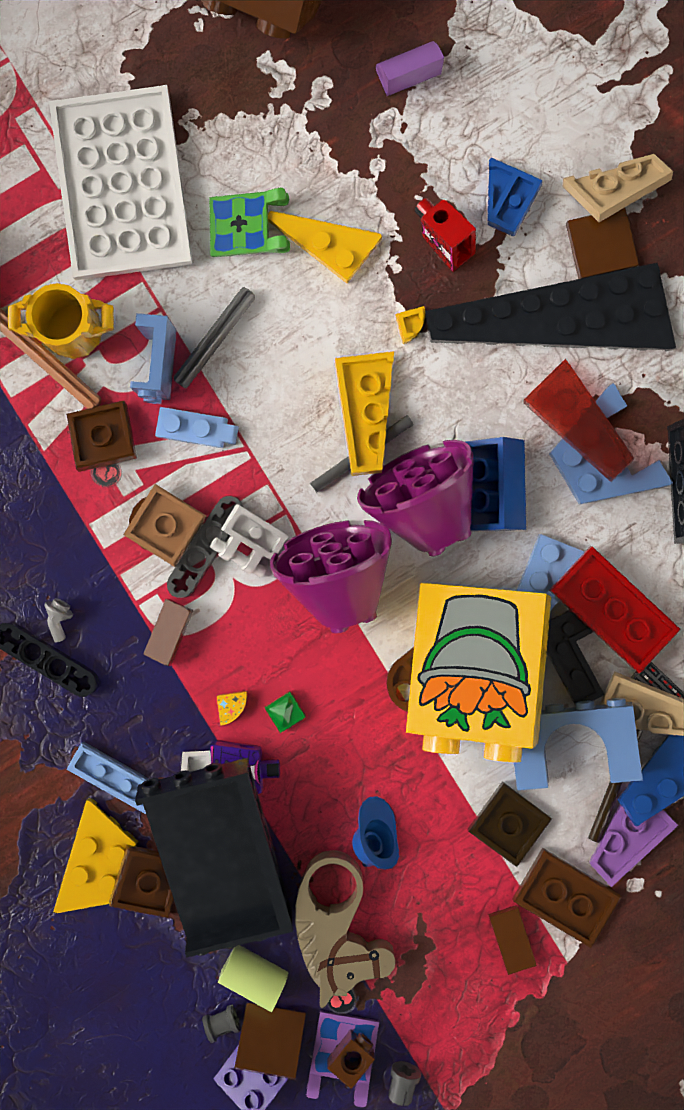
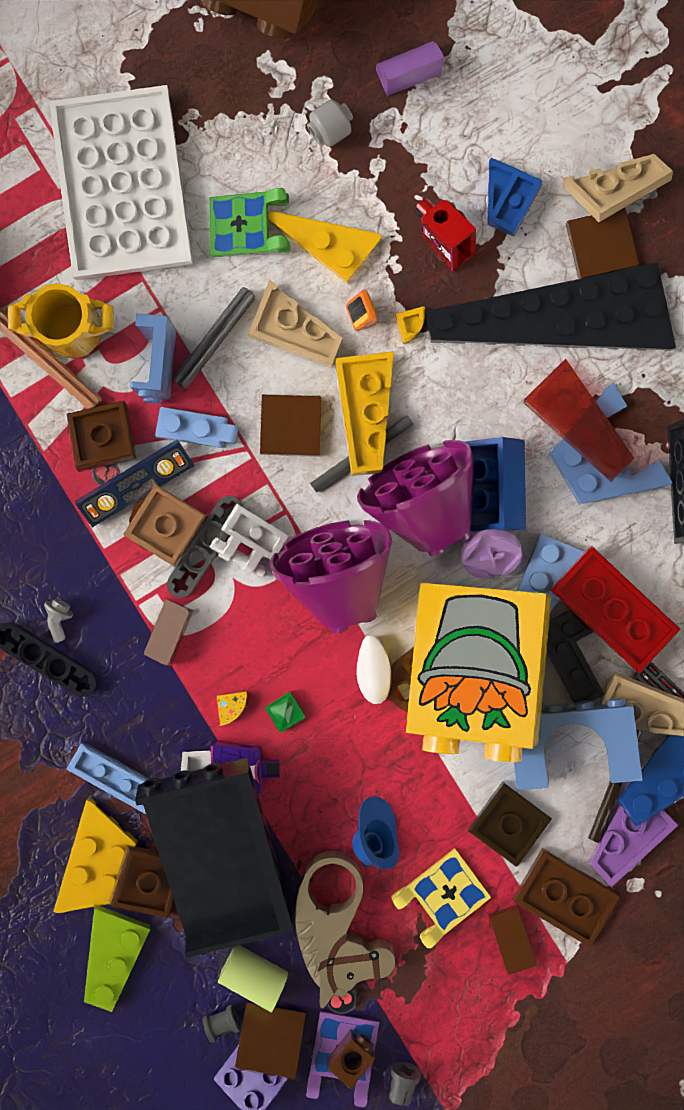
(112, 954): none -> lime wing
(134, 483): none -> tile
(290, 425): none -> reddish brown tile
(292, 329): none -> tan wing
(330, 123): none -> light grey head
(361, 311): none -> slope
(373, 670): none -> white arm
(447, 894): none -> light yellow flag
(491, 553): none -> lavender tile

